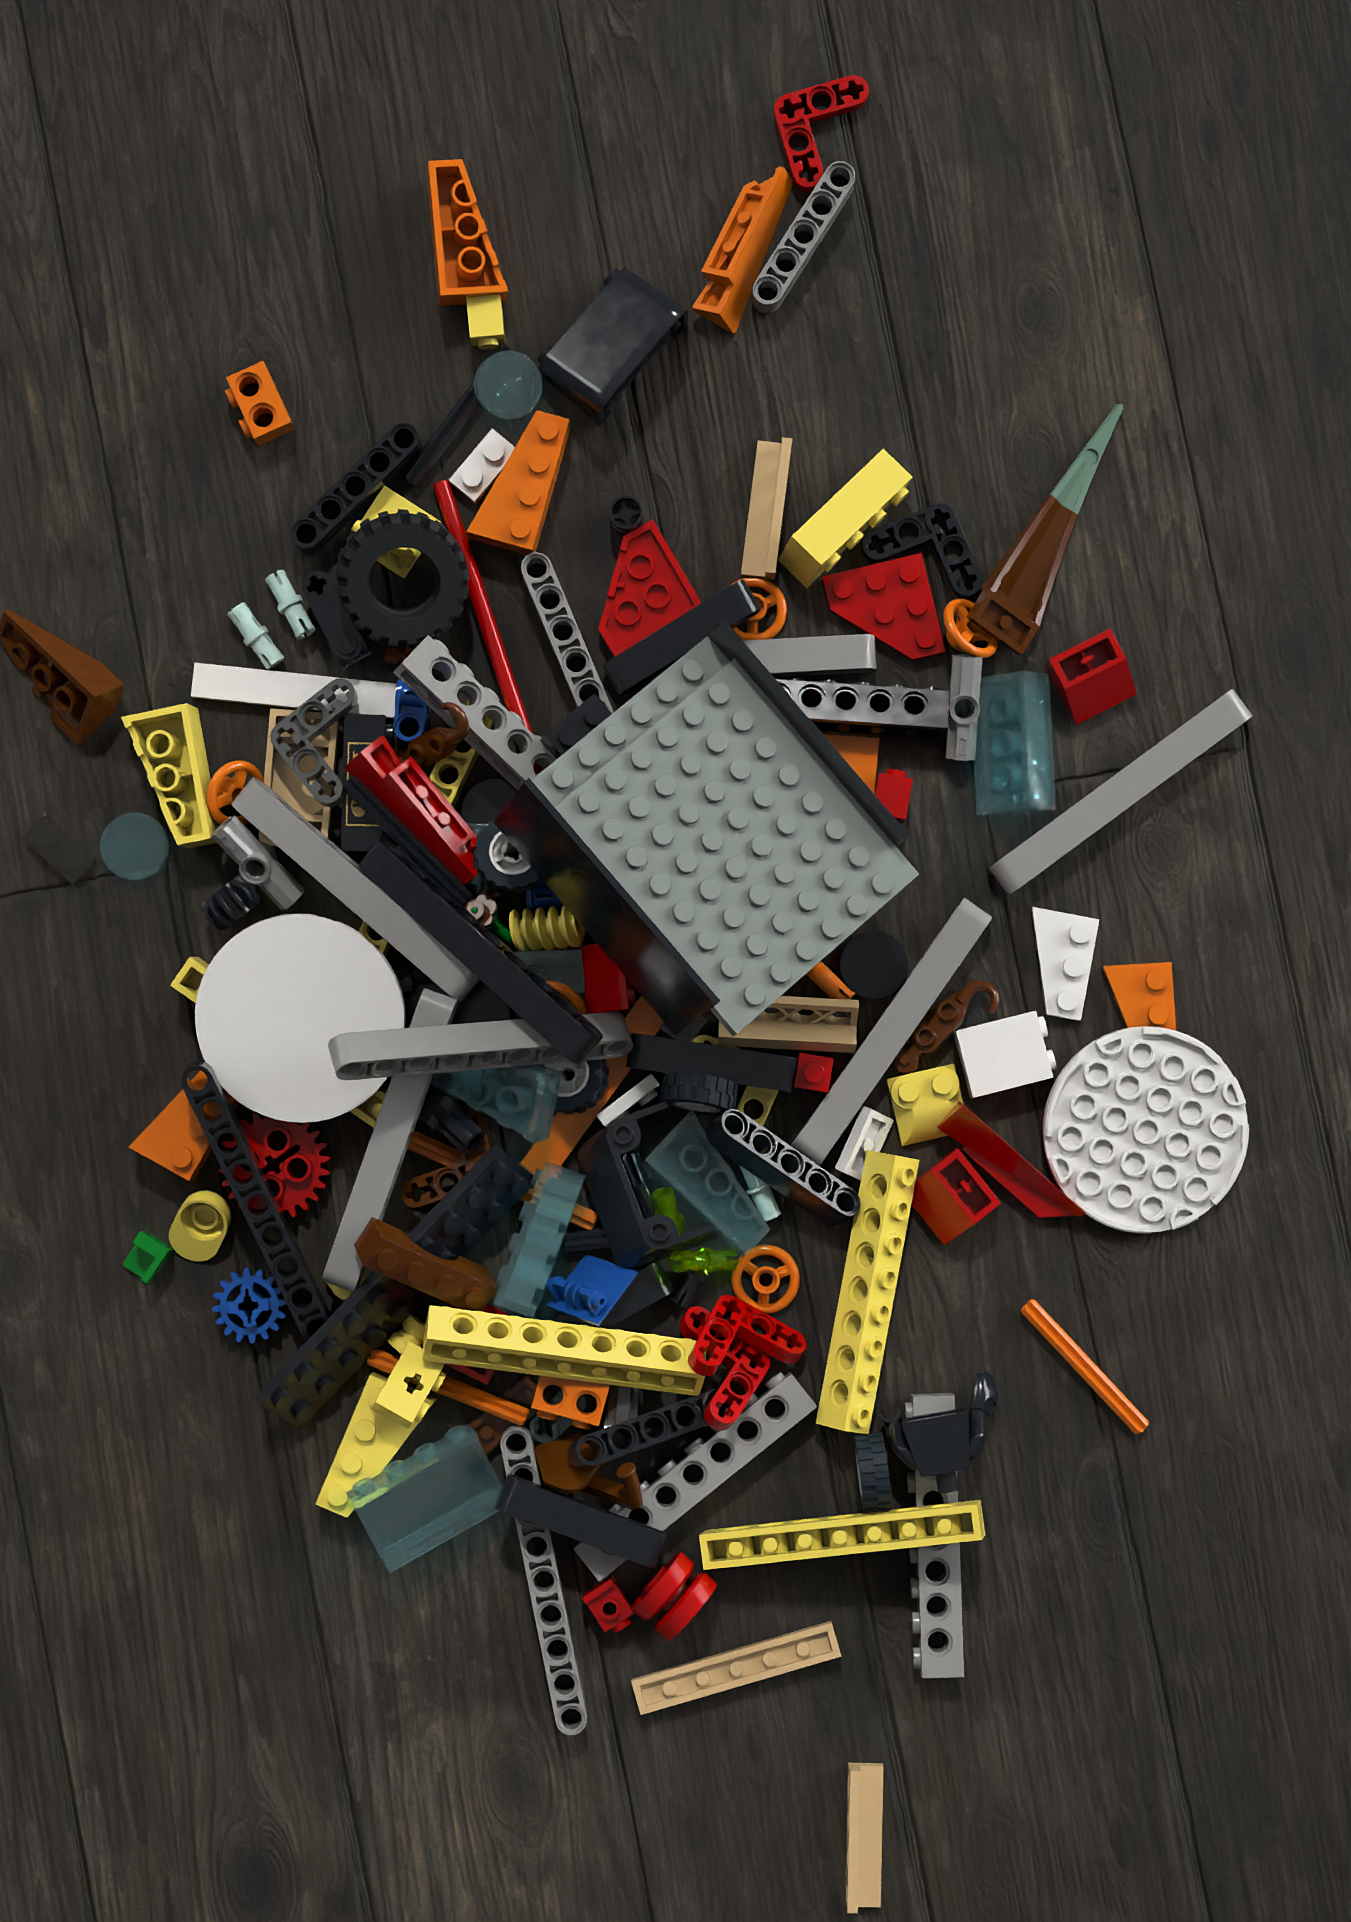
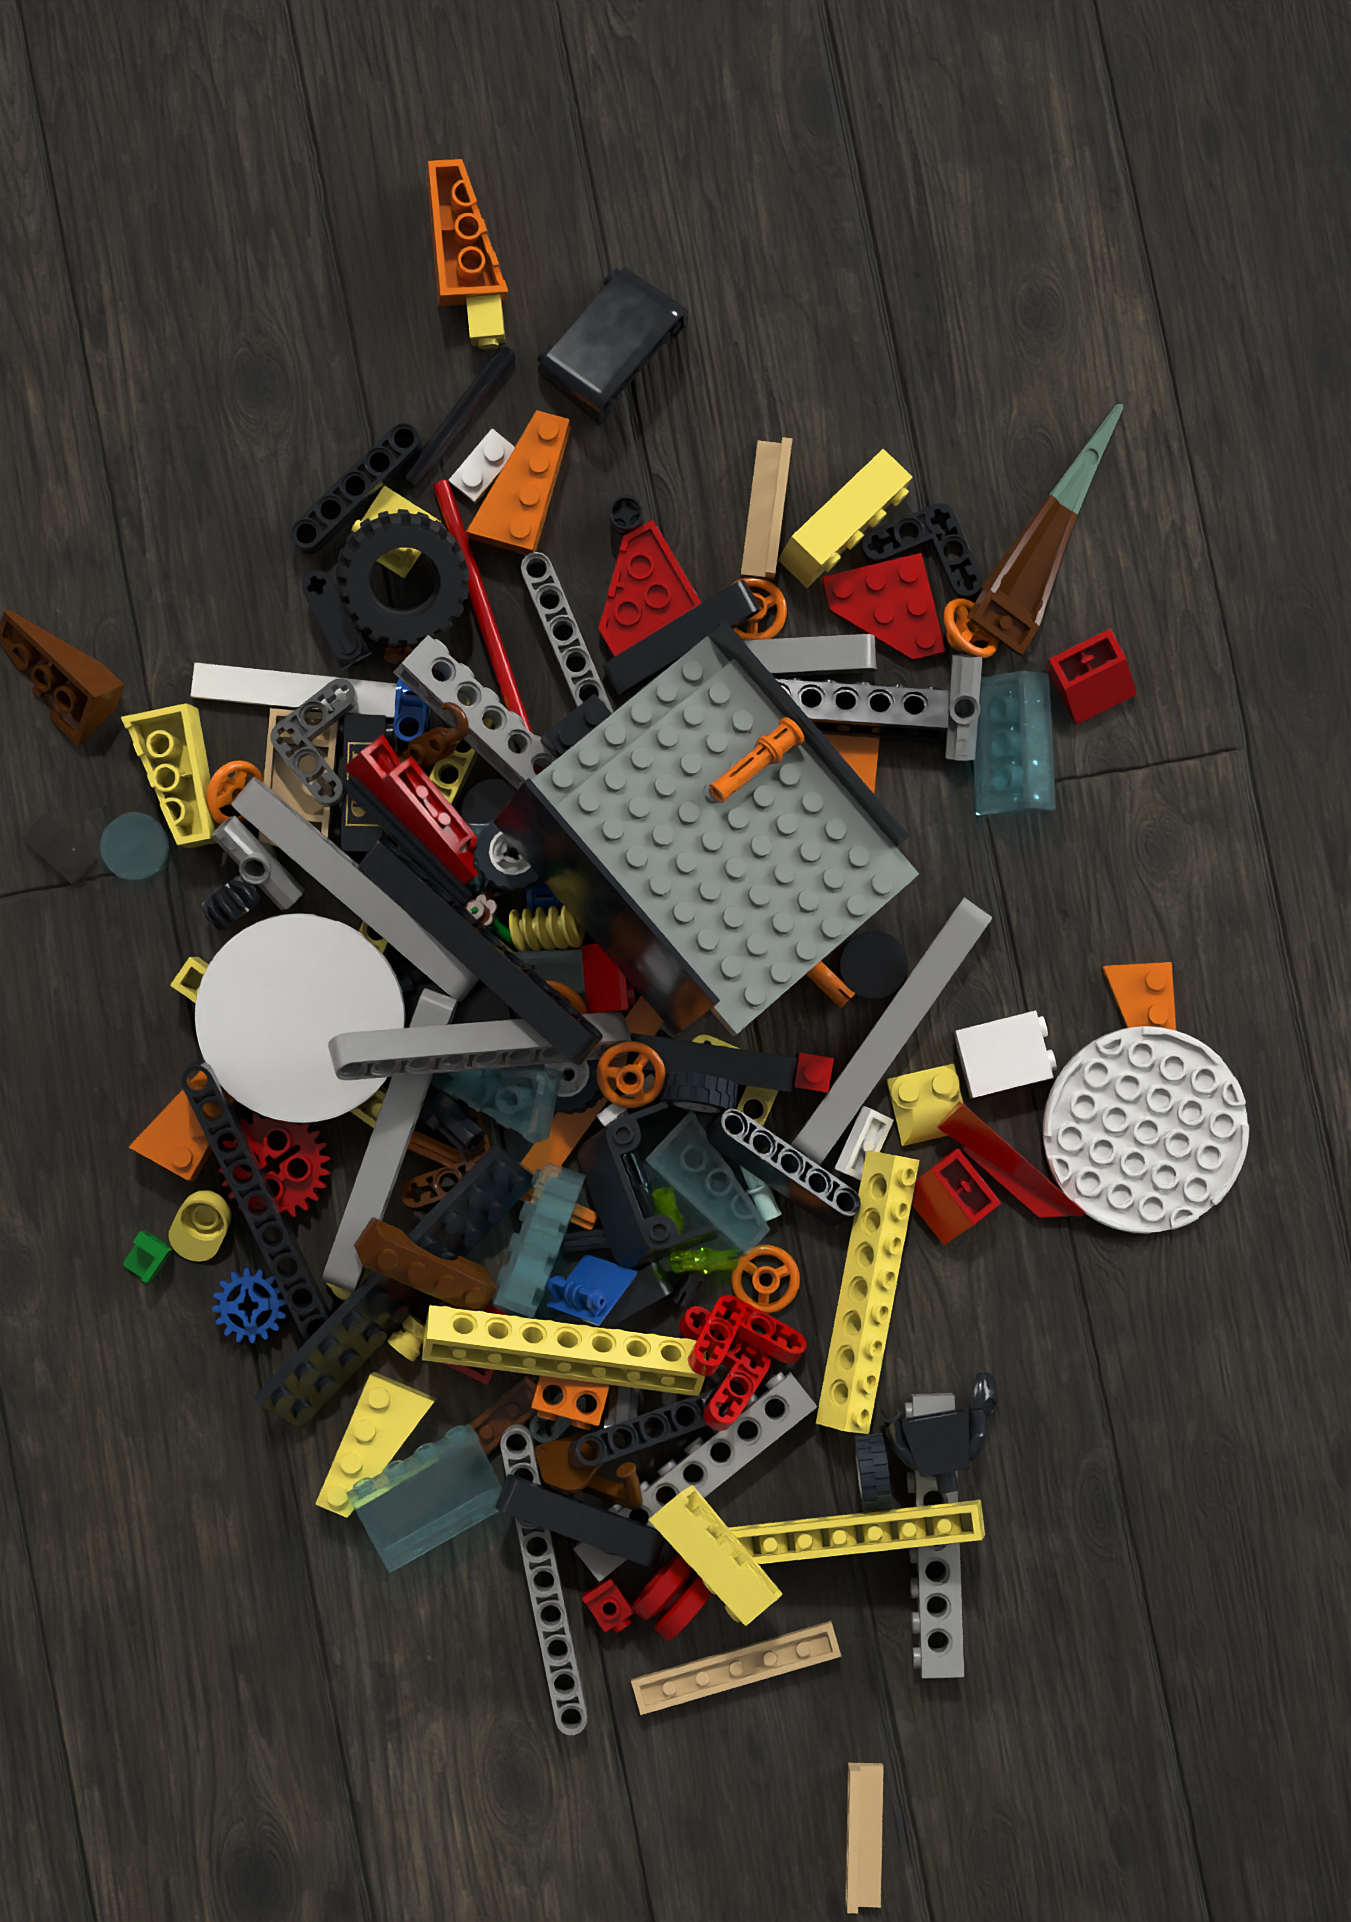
(255, 636): light aqua pin -> none
(264, 401): orange brick -> none
(290, 604): light aqua pin -> none
(395, 1400): light yellow brick -> none
(461, 1392): orange axle -> none
(508, 384): clear light blue tile -> none
(630, 1087): none -> orange piece
(716, 1555): none -> light yellow wedge
(741, 250): orange wedge -> none
(768, 751): none -> orange pin
(800, 123): red beam -> none
(800, 1032): tan fence -> none
(808, 222): light grey beam -> none
(894, 792): red brick -> none
(942, 1023): reddish brown piece -> none
(1065, 958): white wing -> none
(1084, 1366): orange axle -> none
(1120, 792): light grey beam -> none

